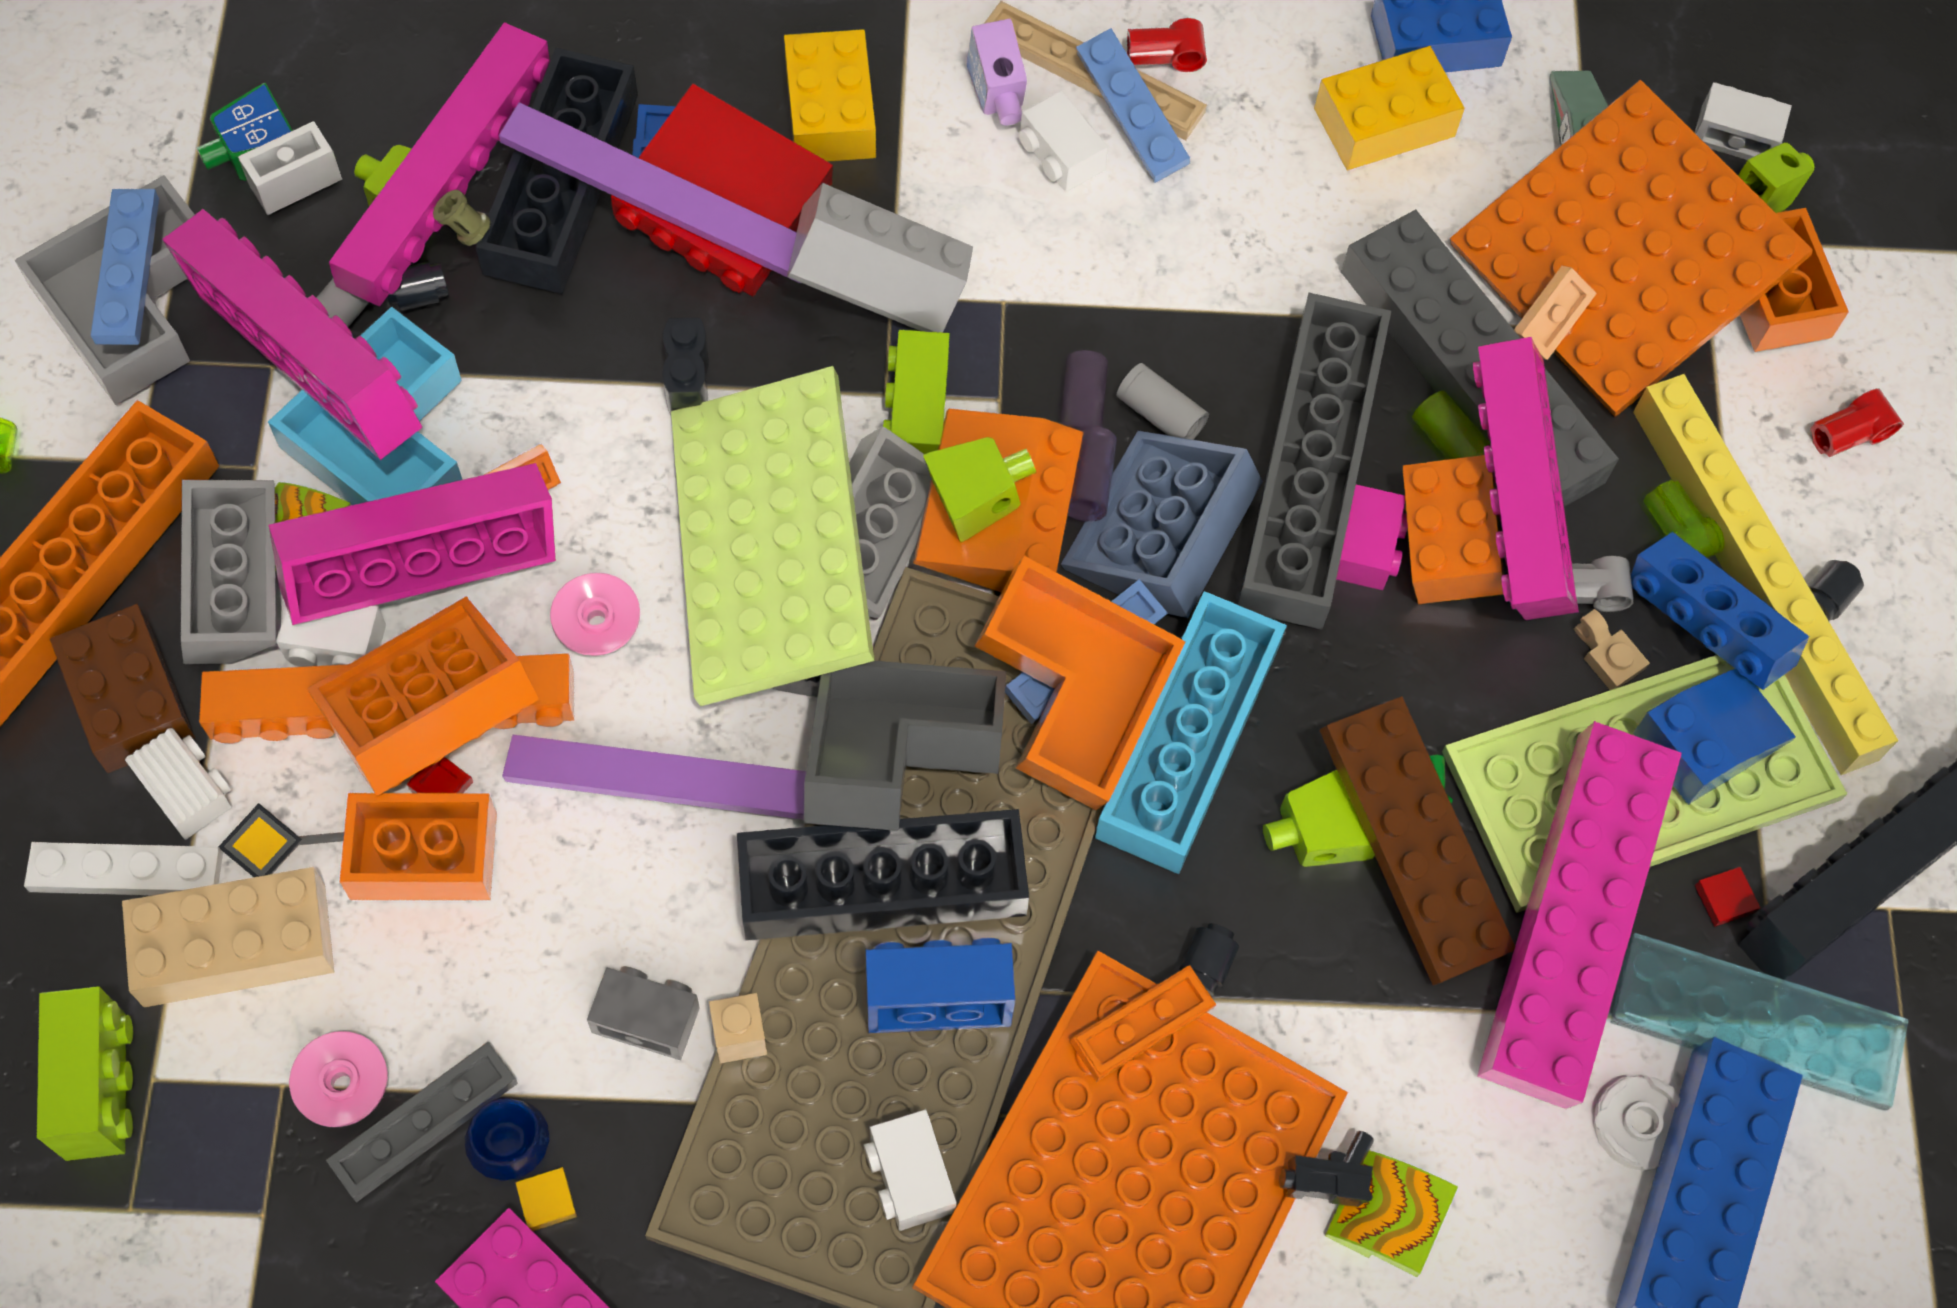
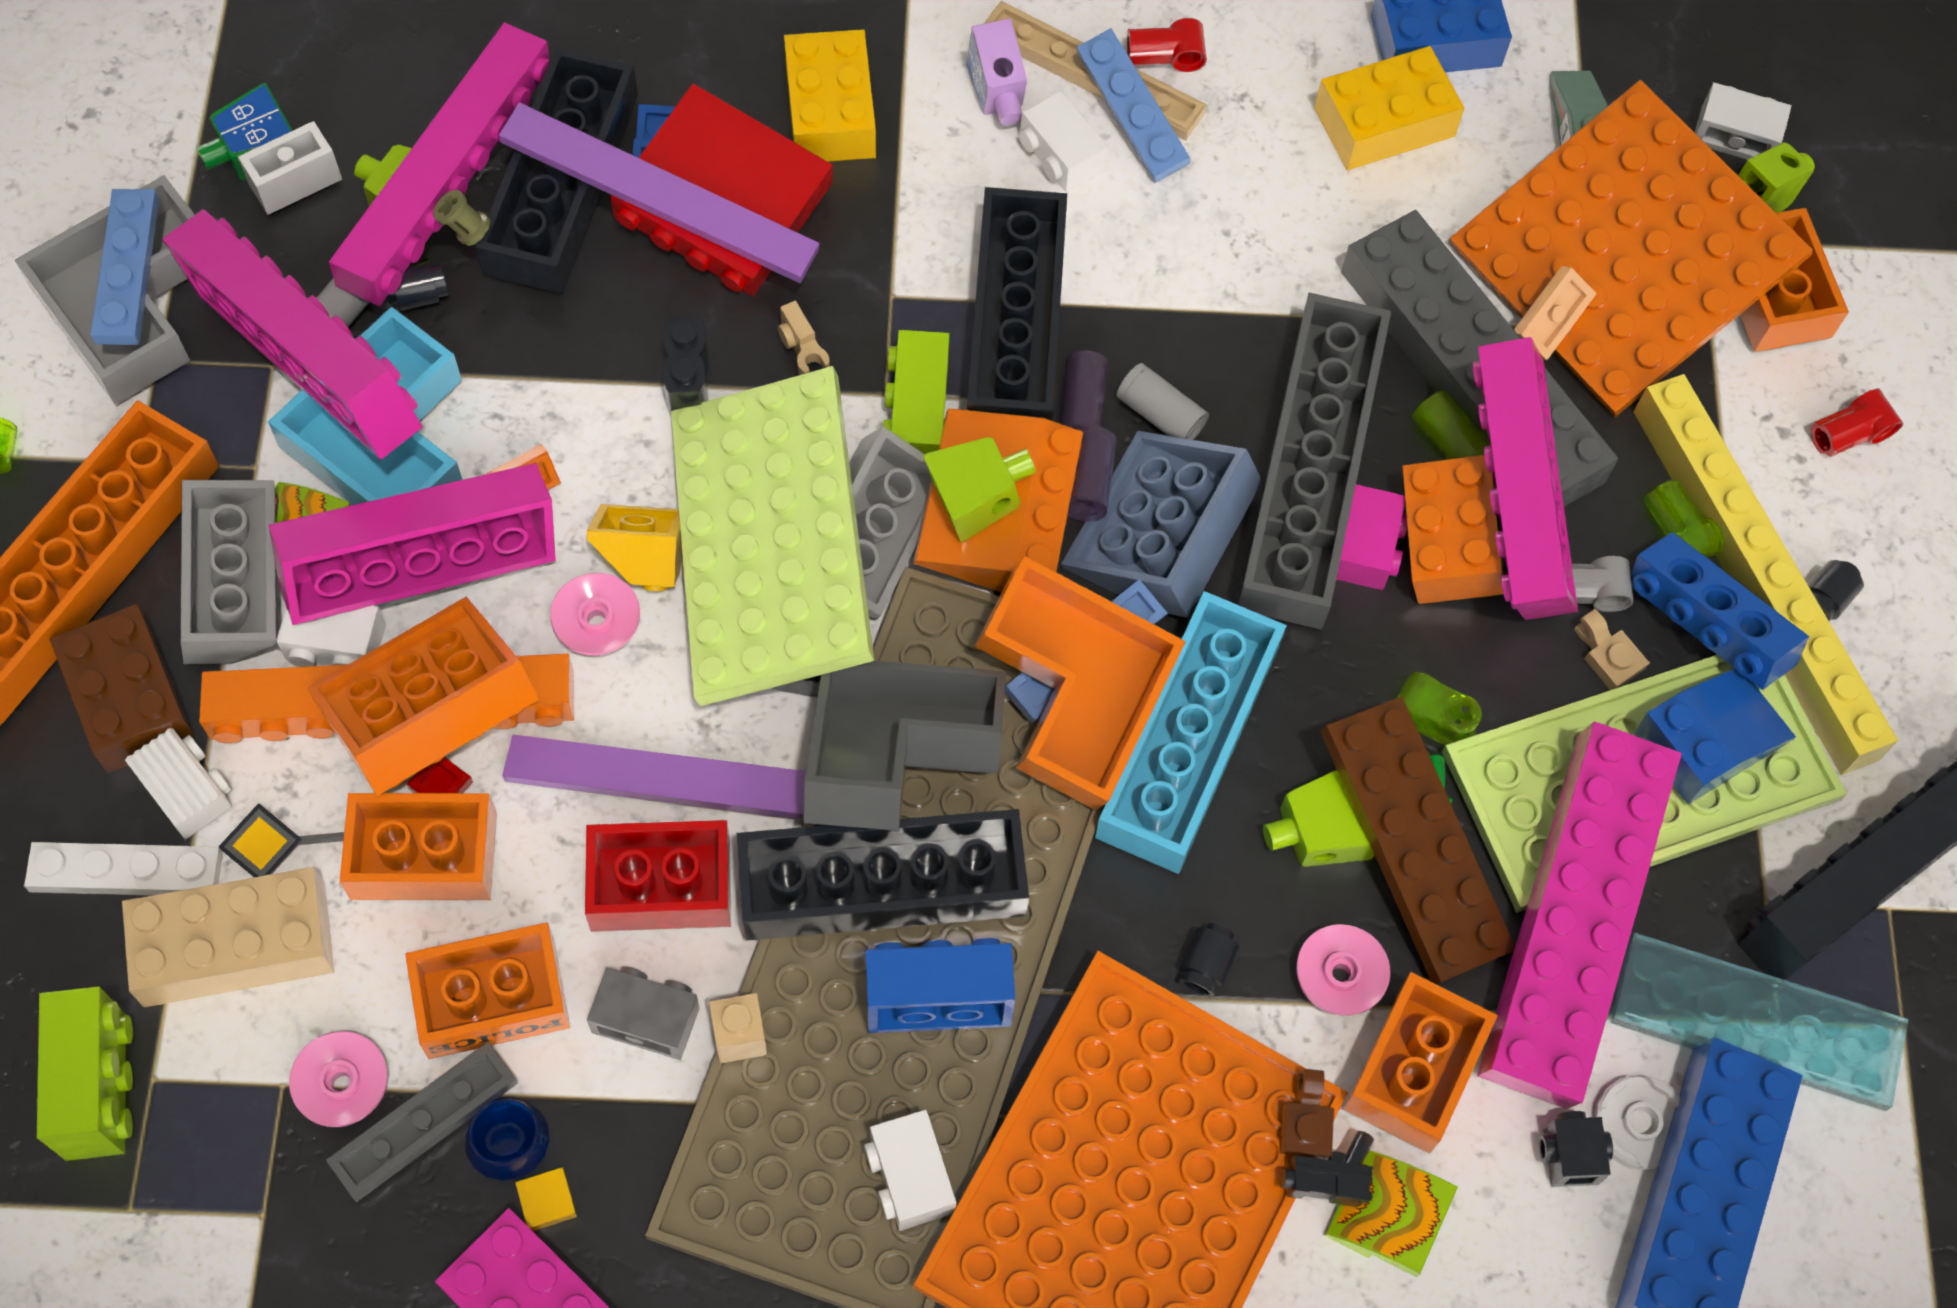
(487, 990): none -> orange brick
(639, 543): none -> yellow slope
(658, 875): none -> red brick
(798, 333): none -> tan plate
(879, 260): light grey slope -> none
(1017, 303): none -> black brick
(1143, 1023): orange tile -> none
(1307, 1125): none -> reddish brown plate
(1349, 950): none -> bright pink dish
(1420, 1063): none -> orange brick
(1437, 707): none -> clear neon green piece
(1576, 1150): none -> black brick
(1727, 896): red tile -> none

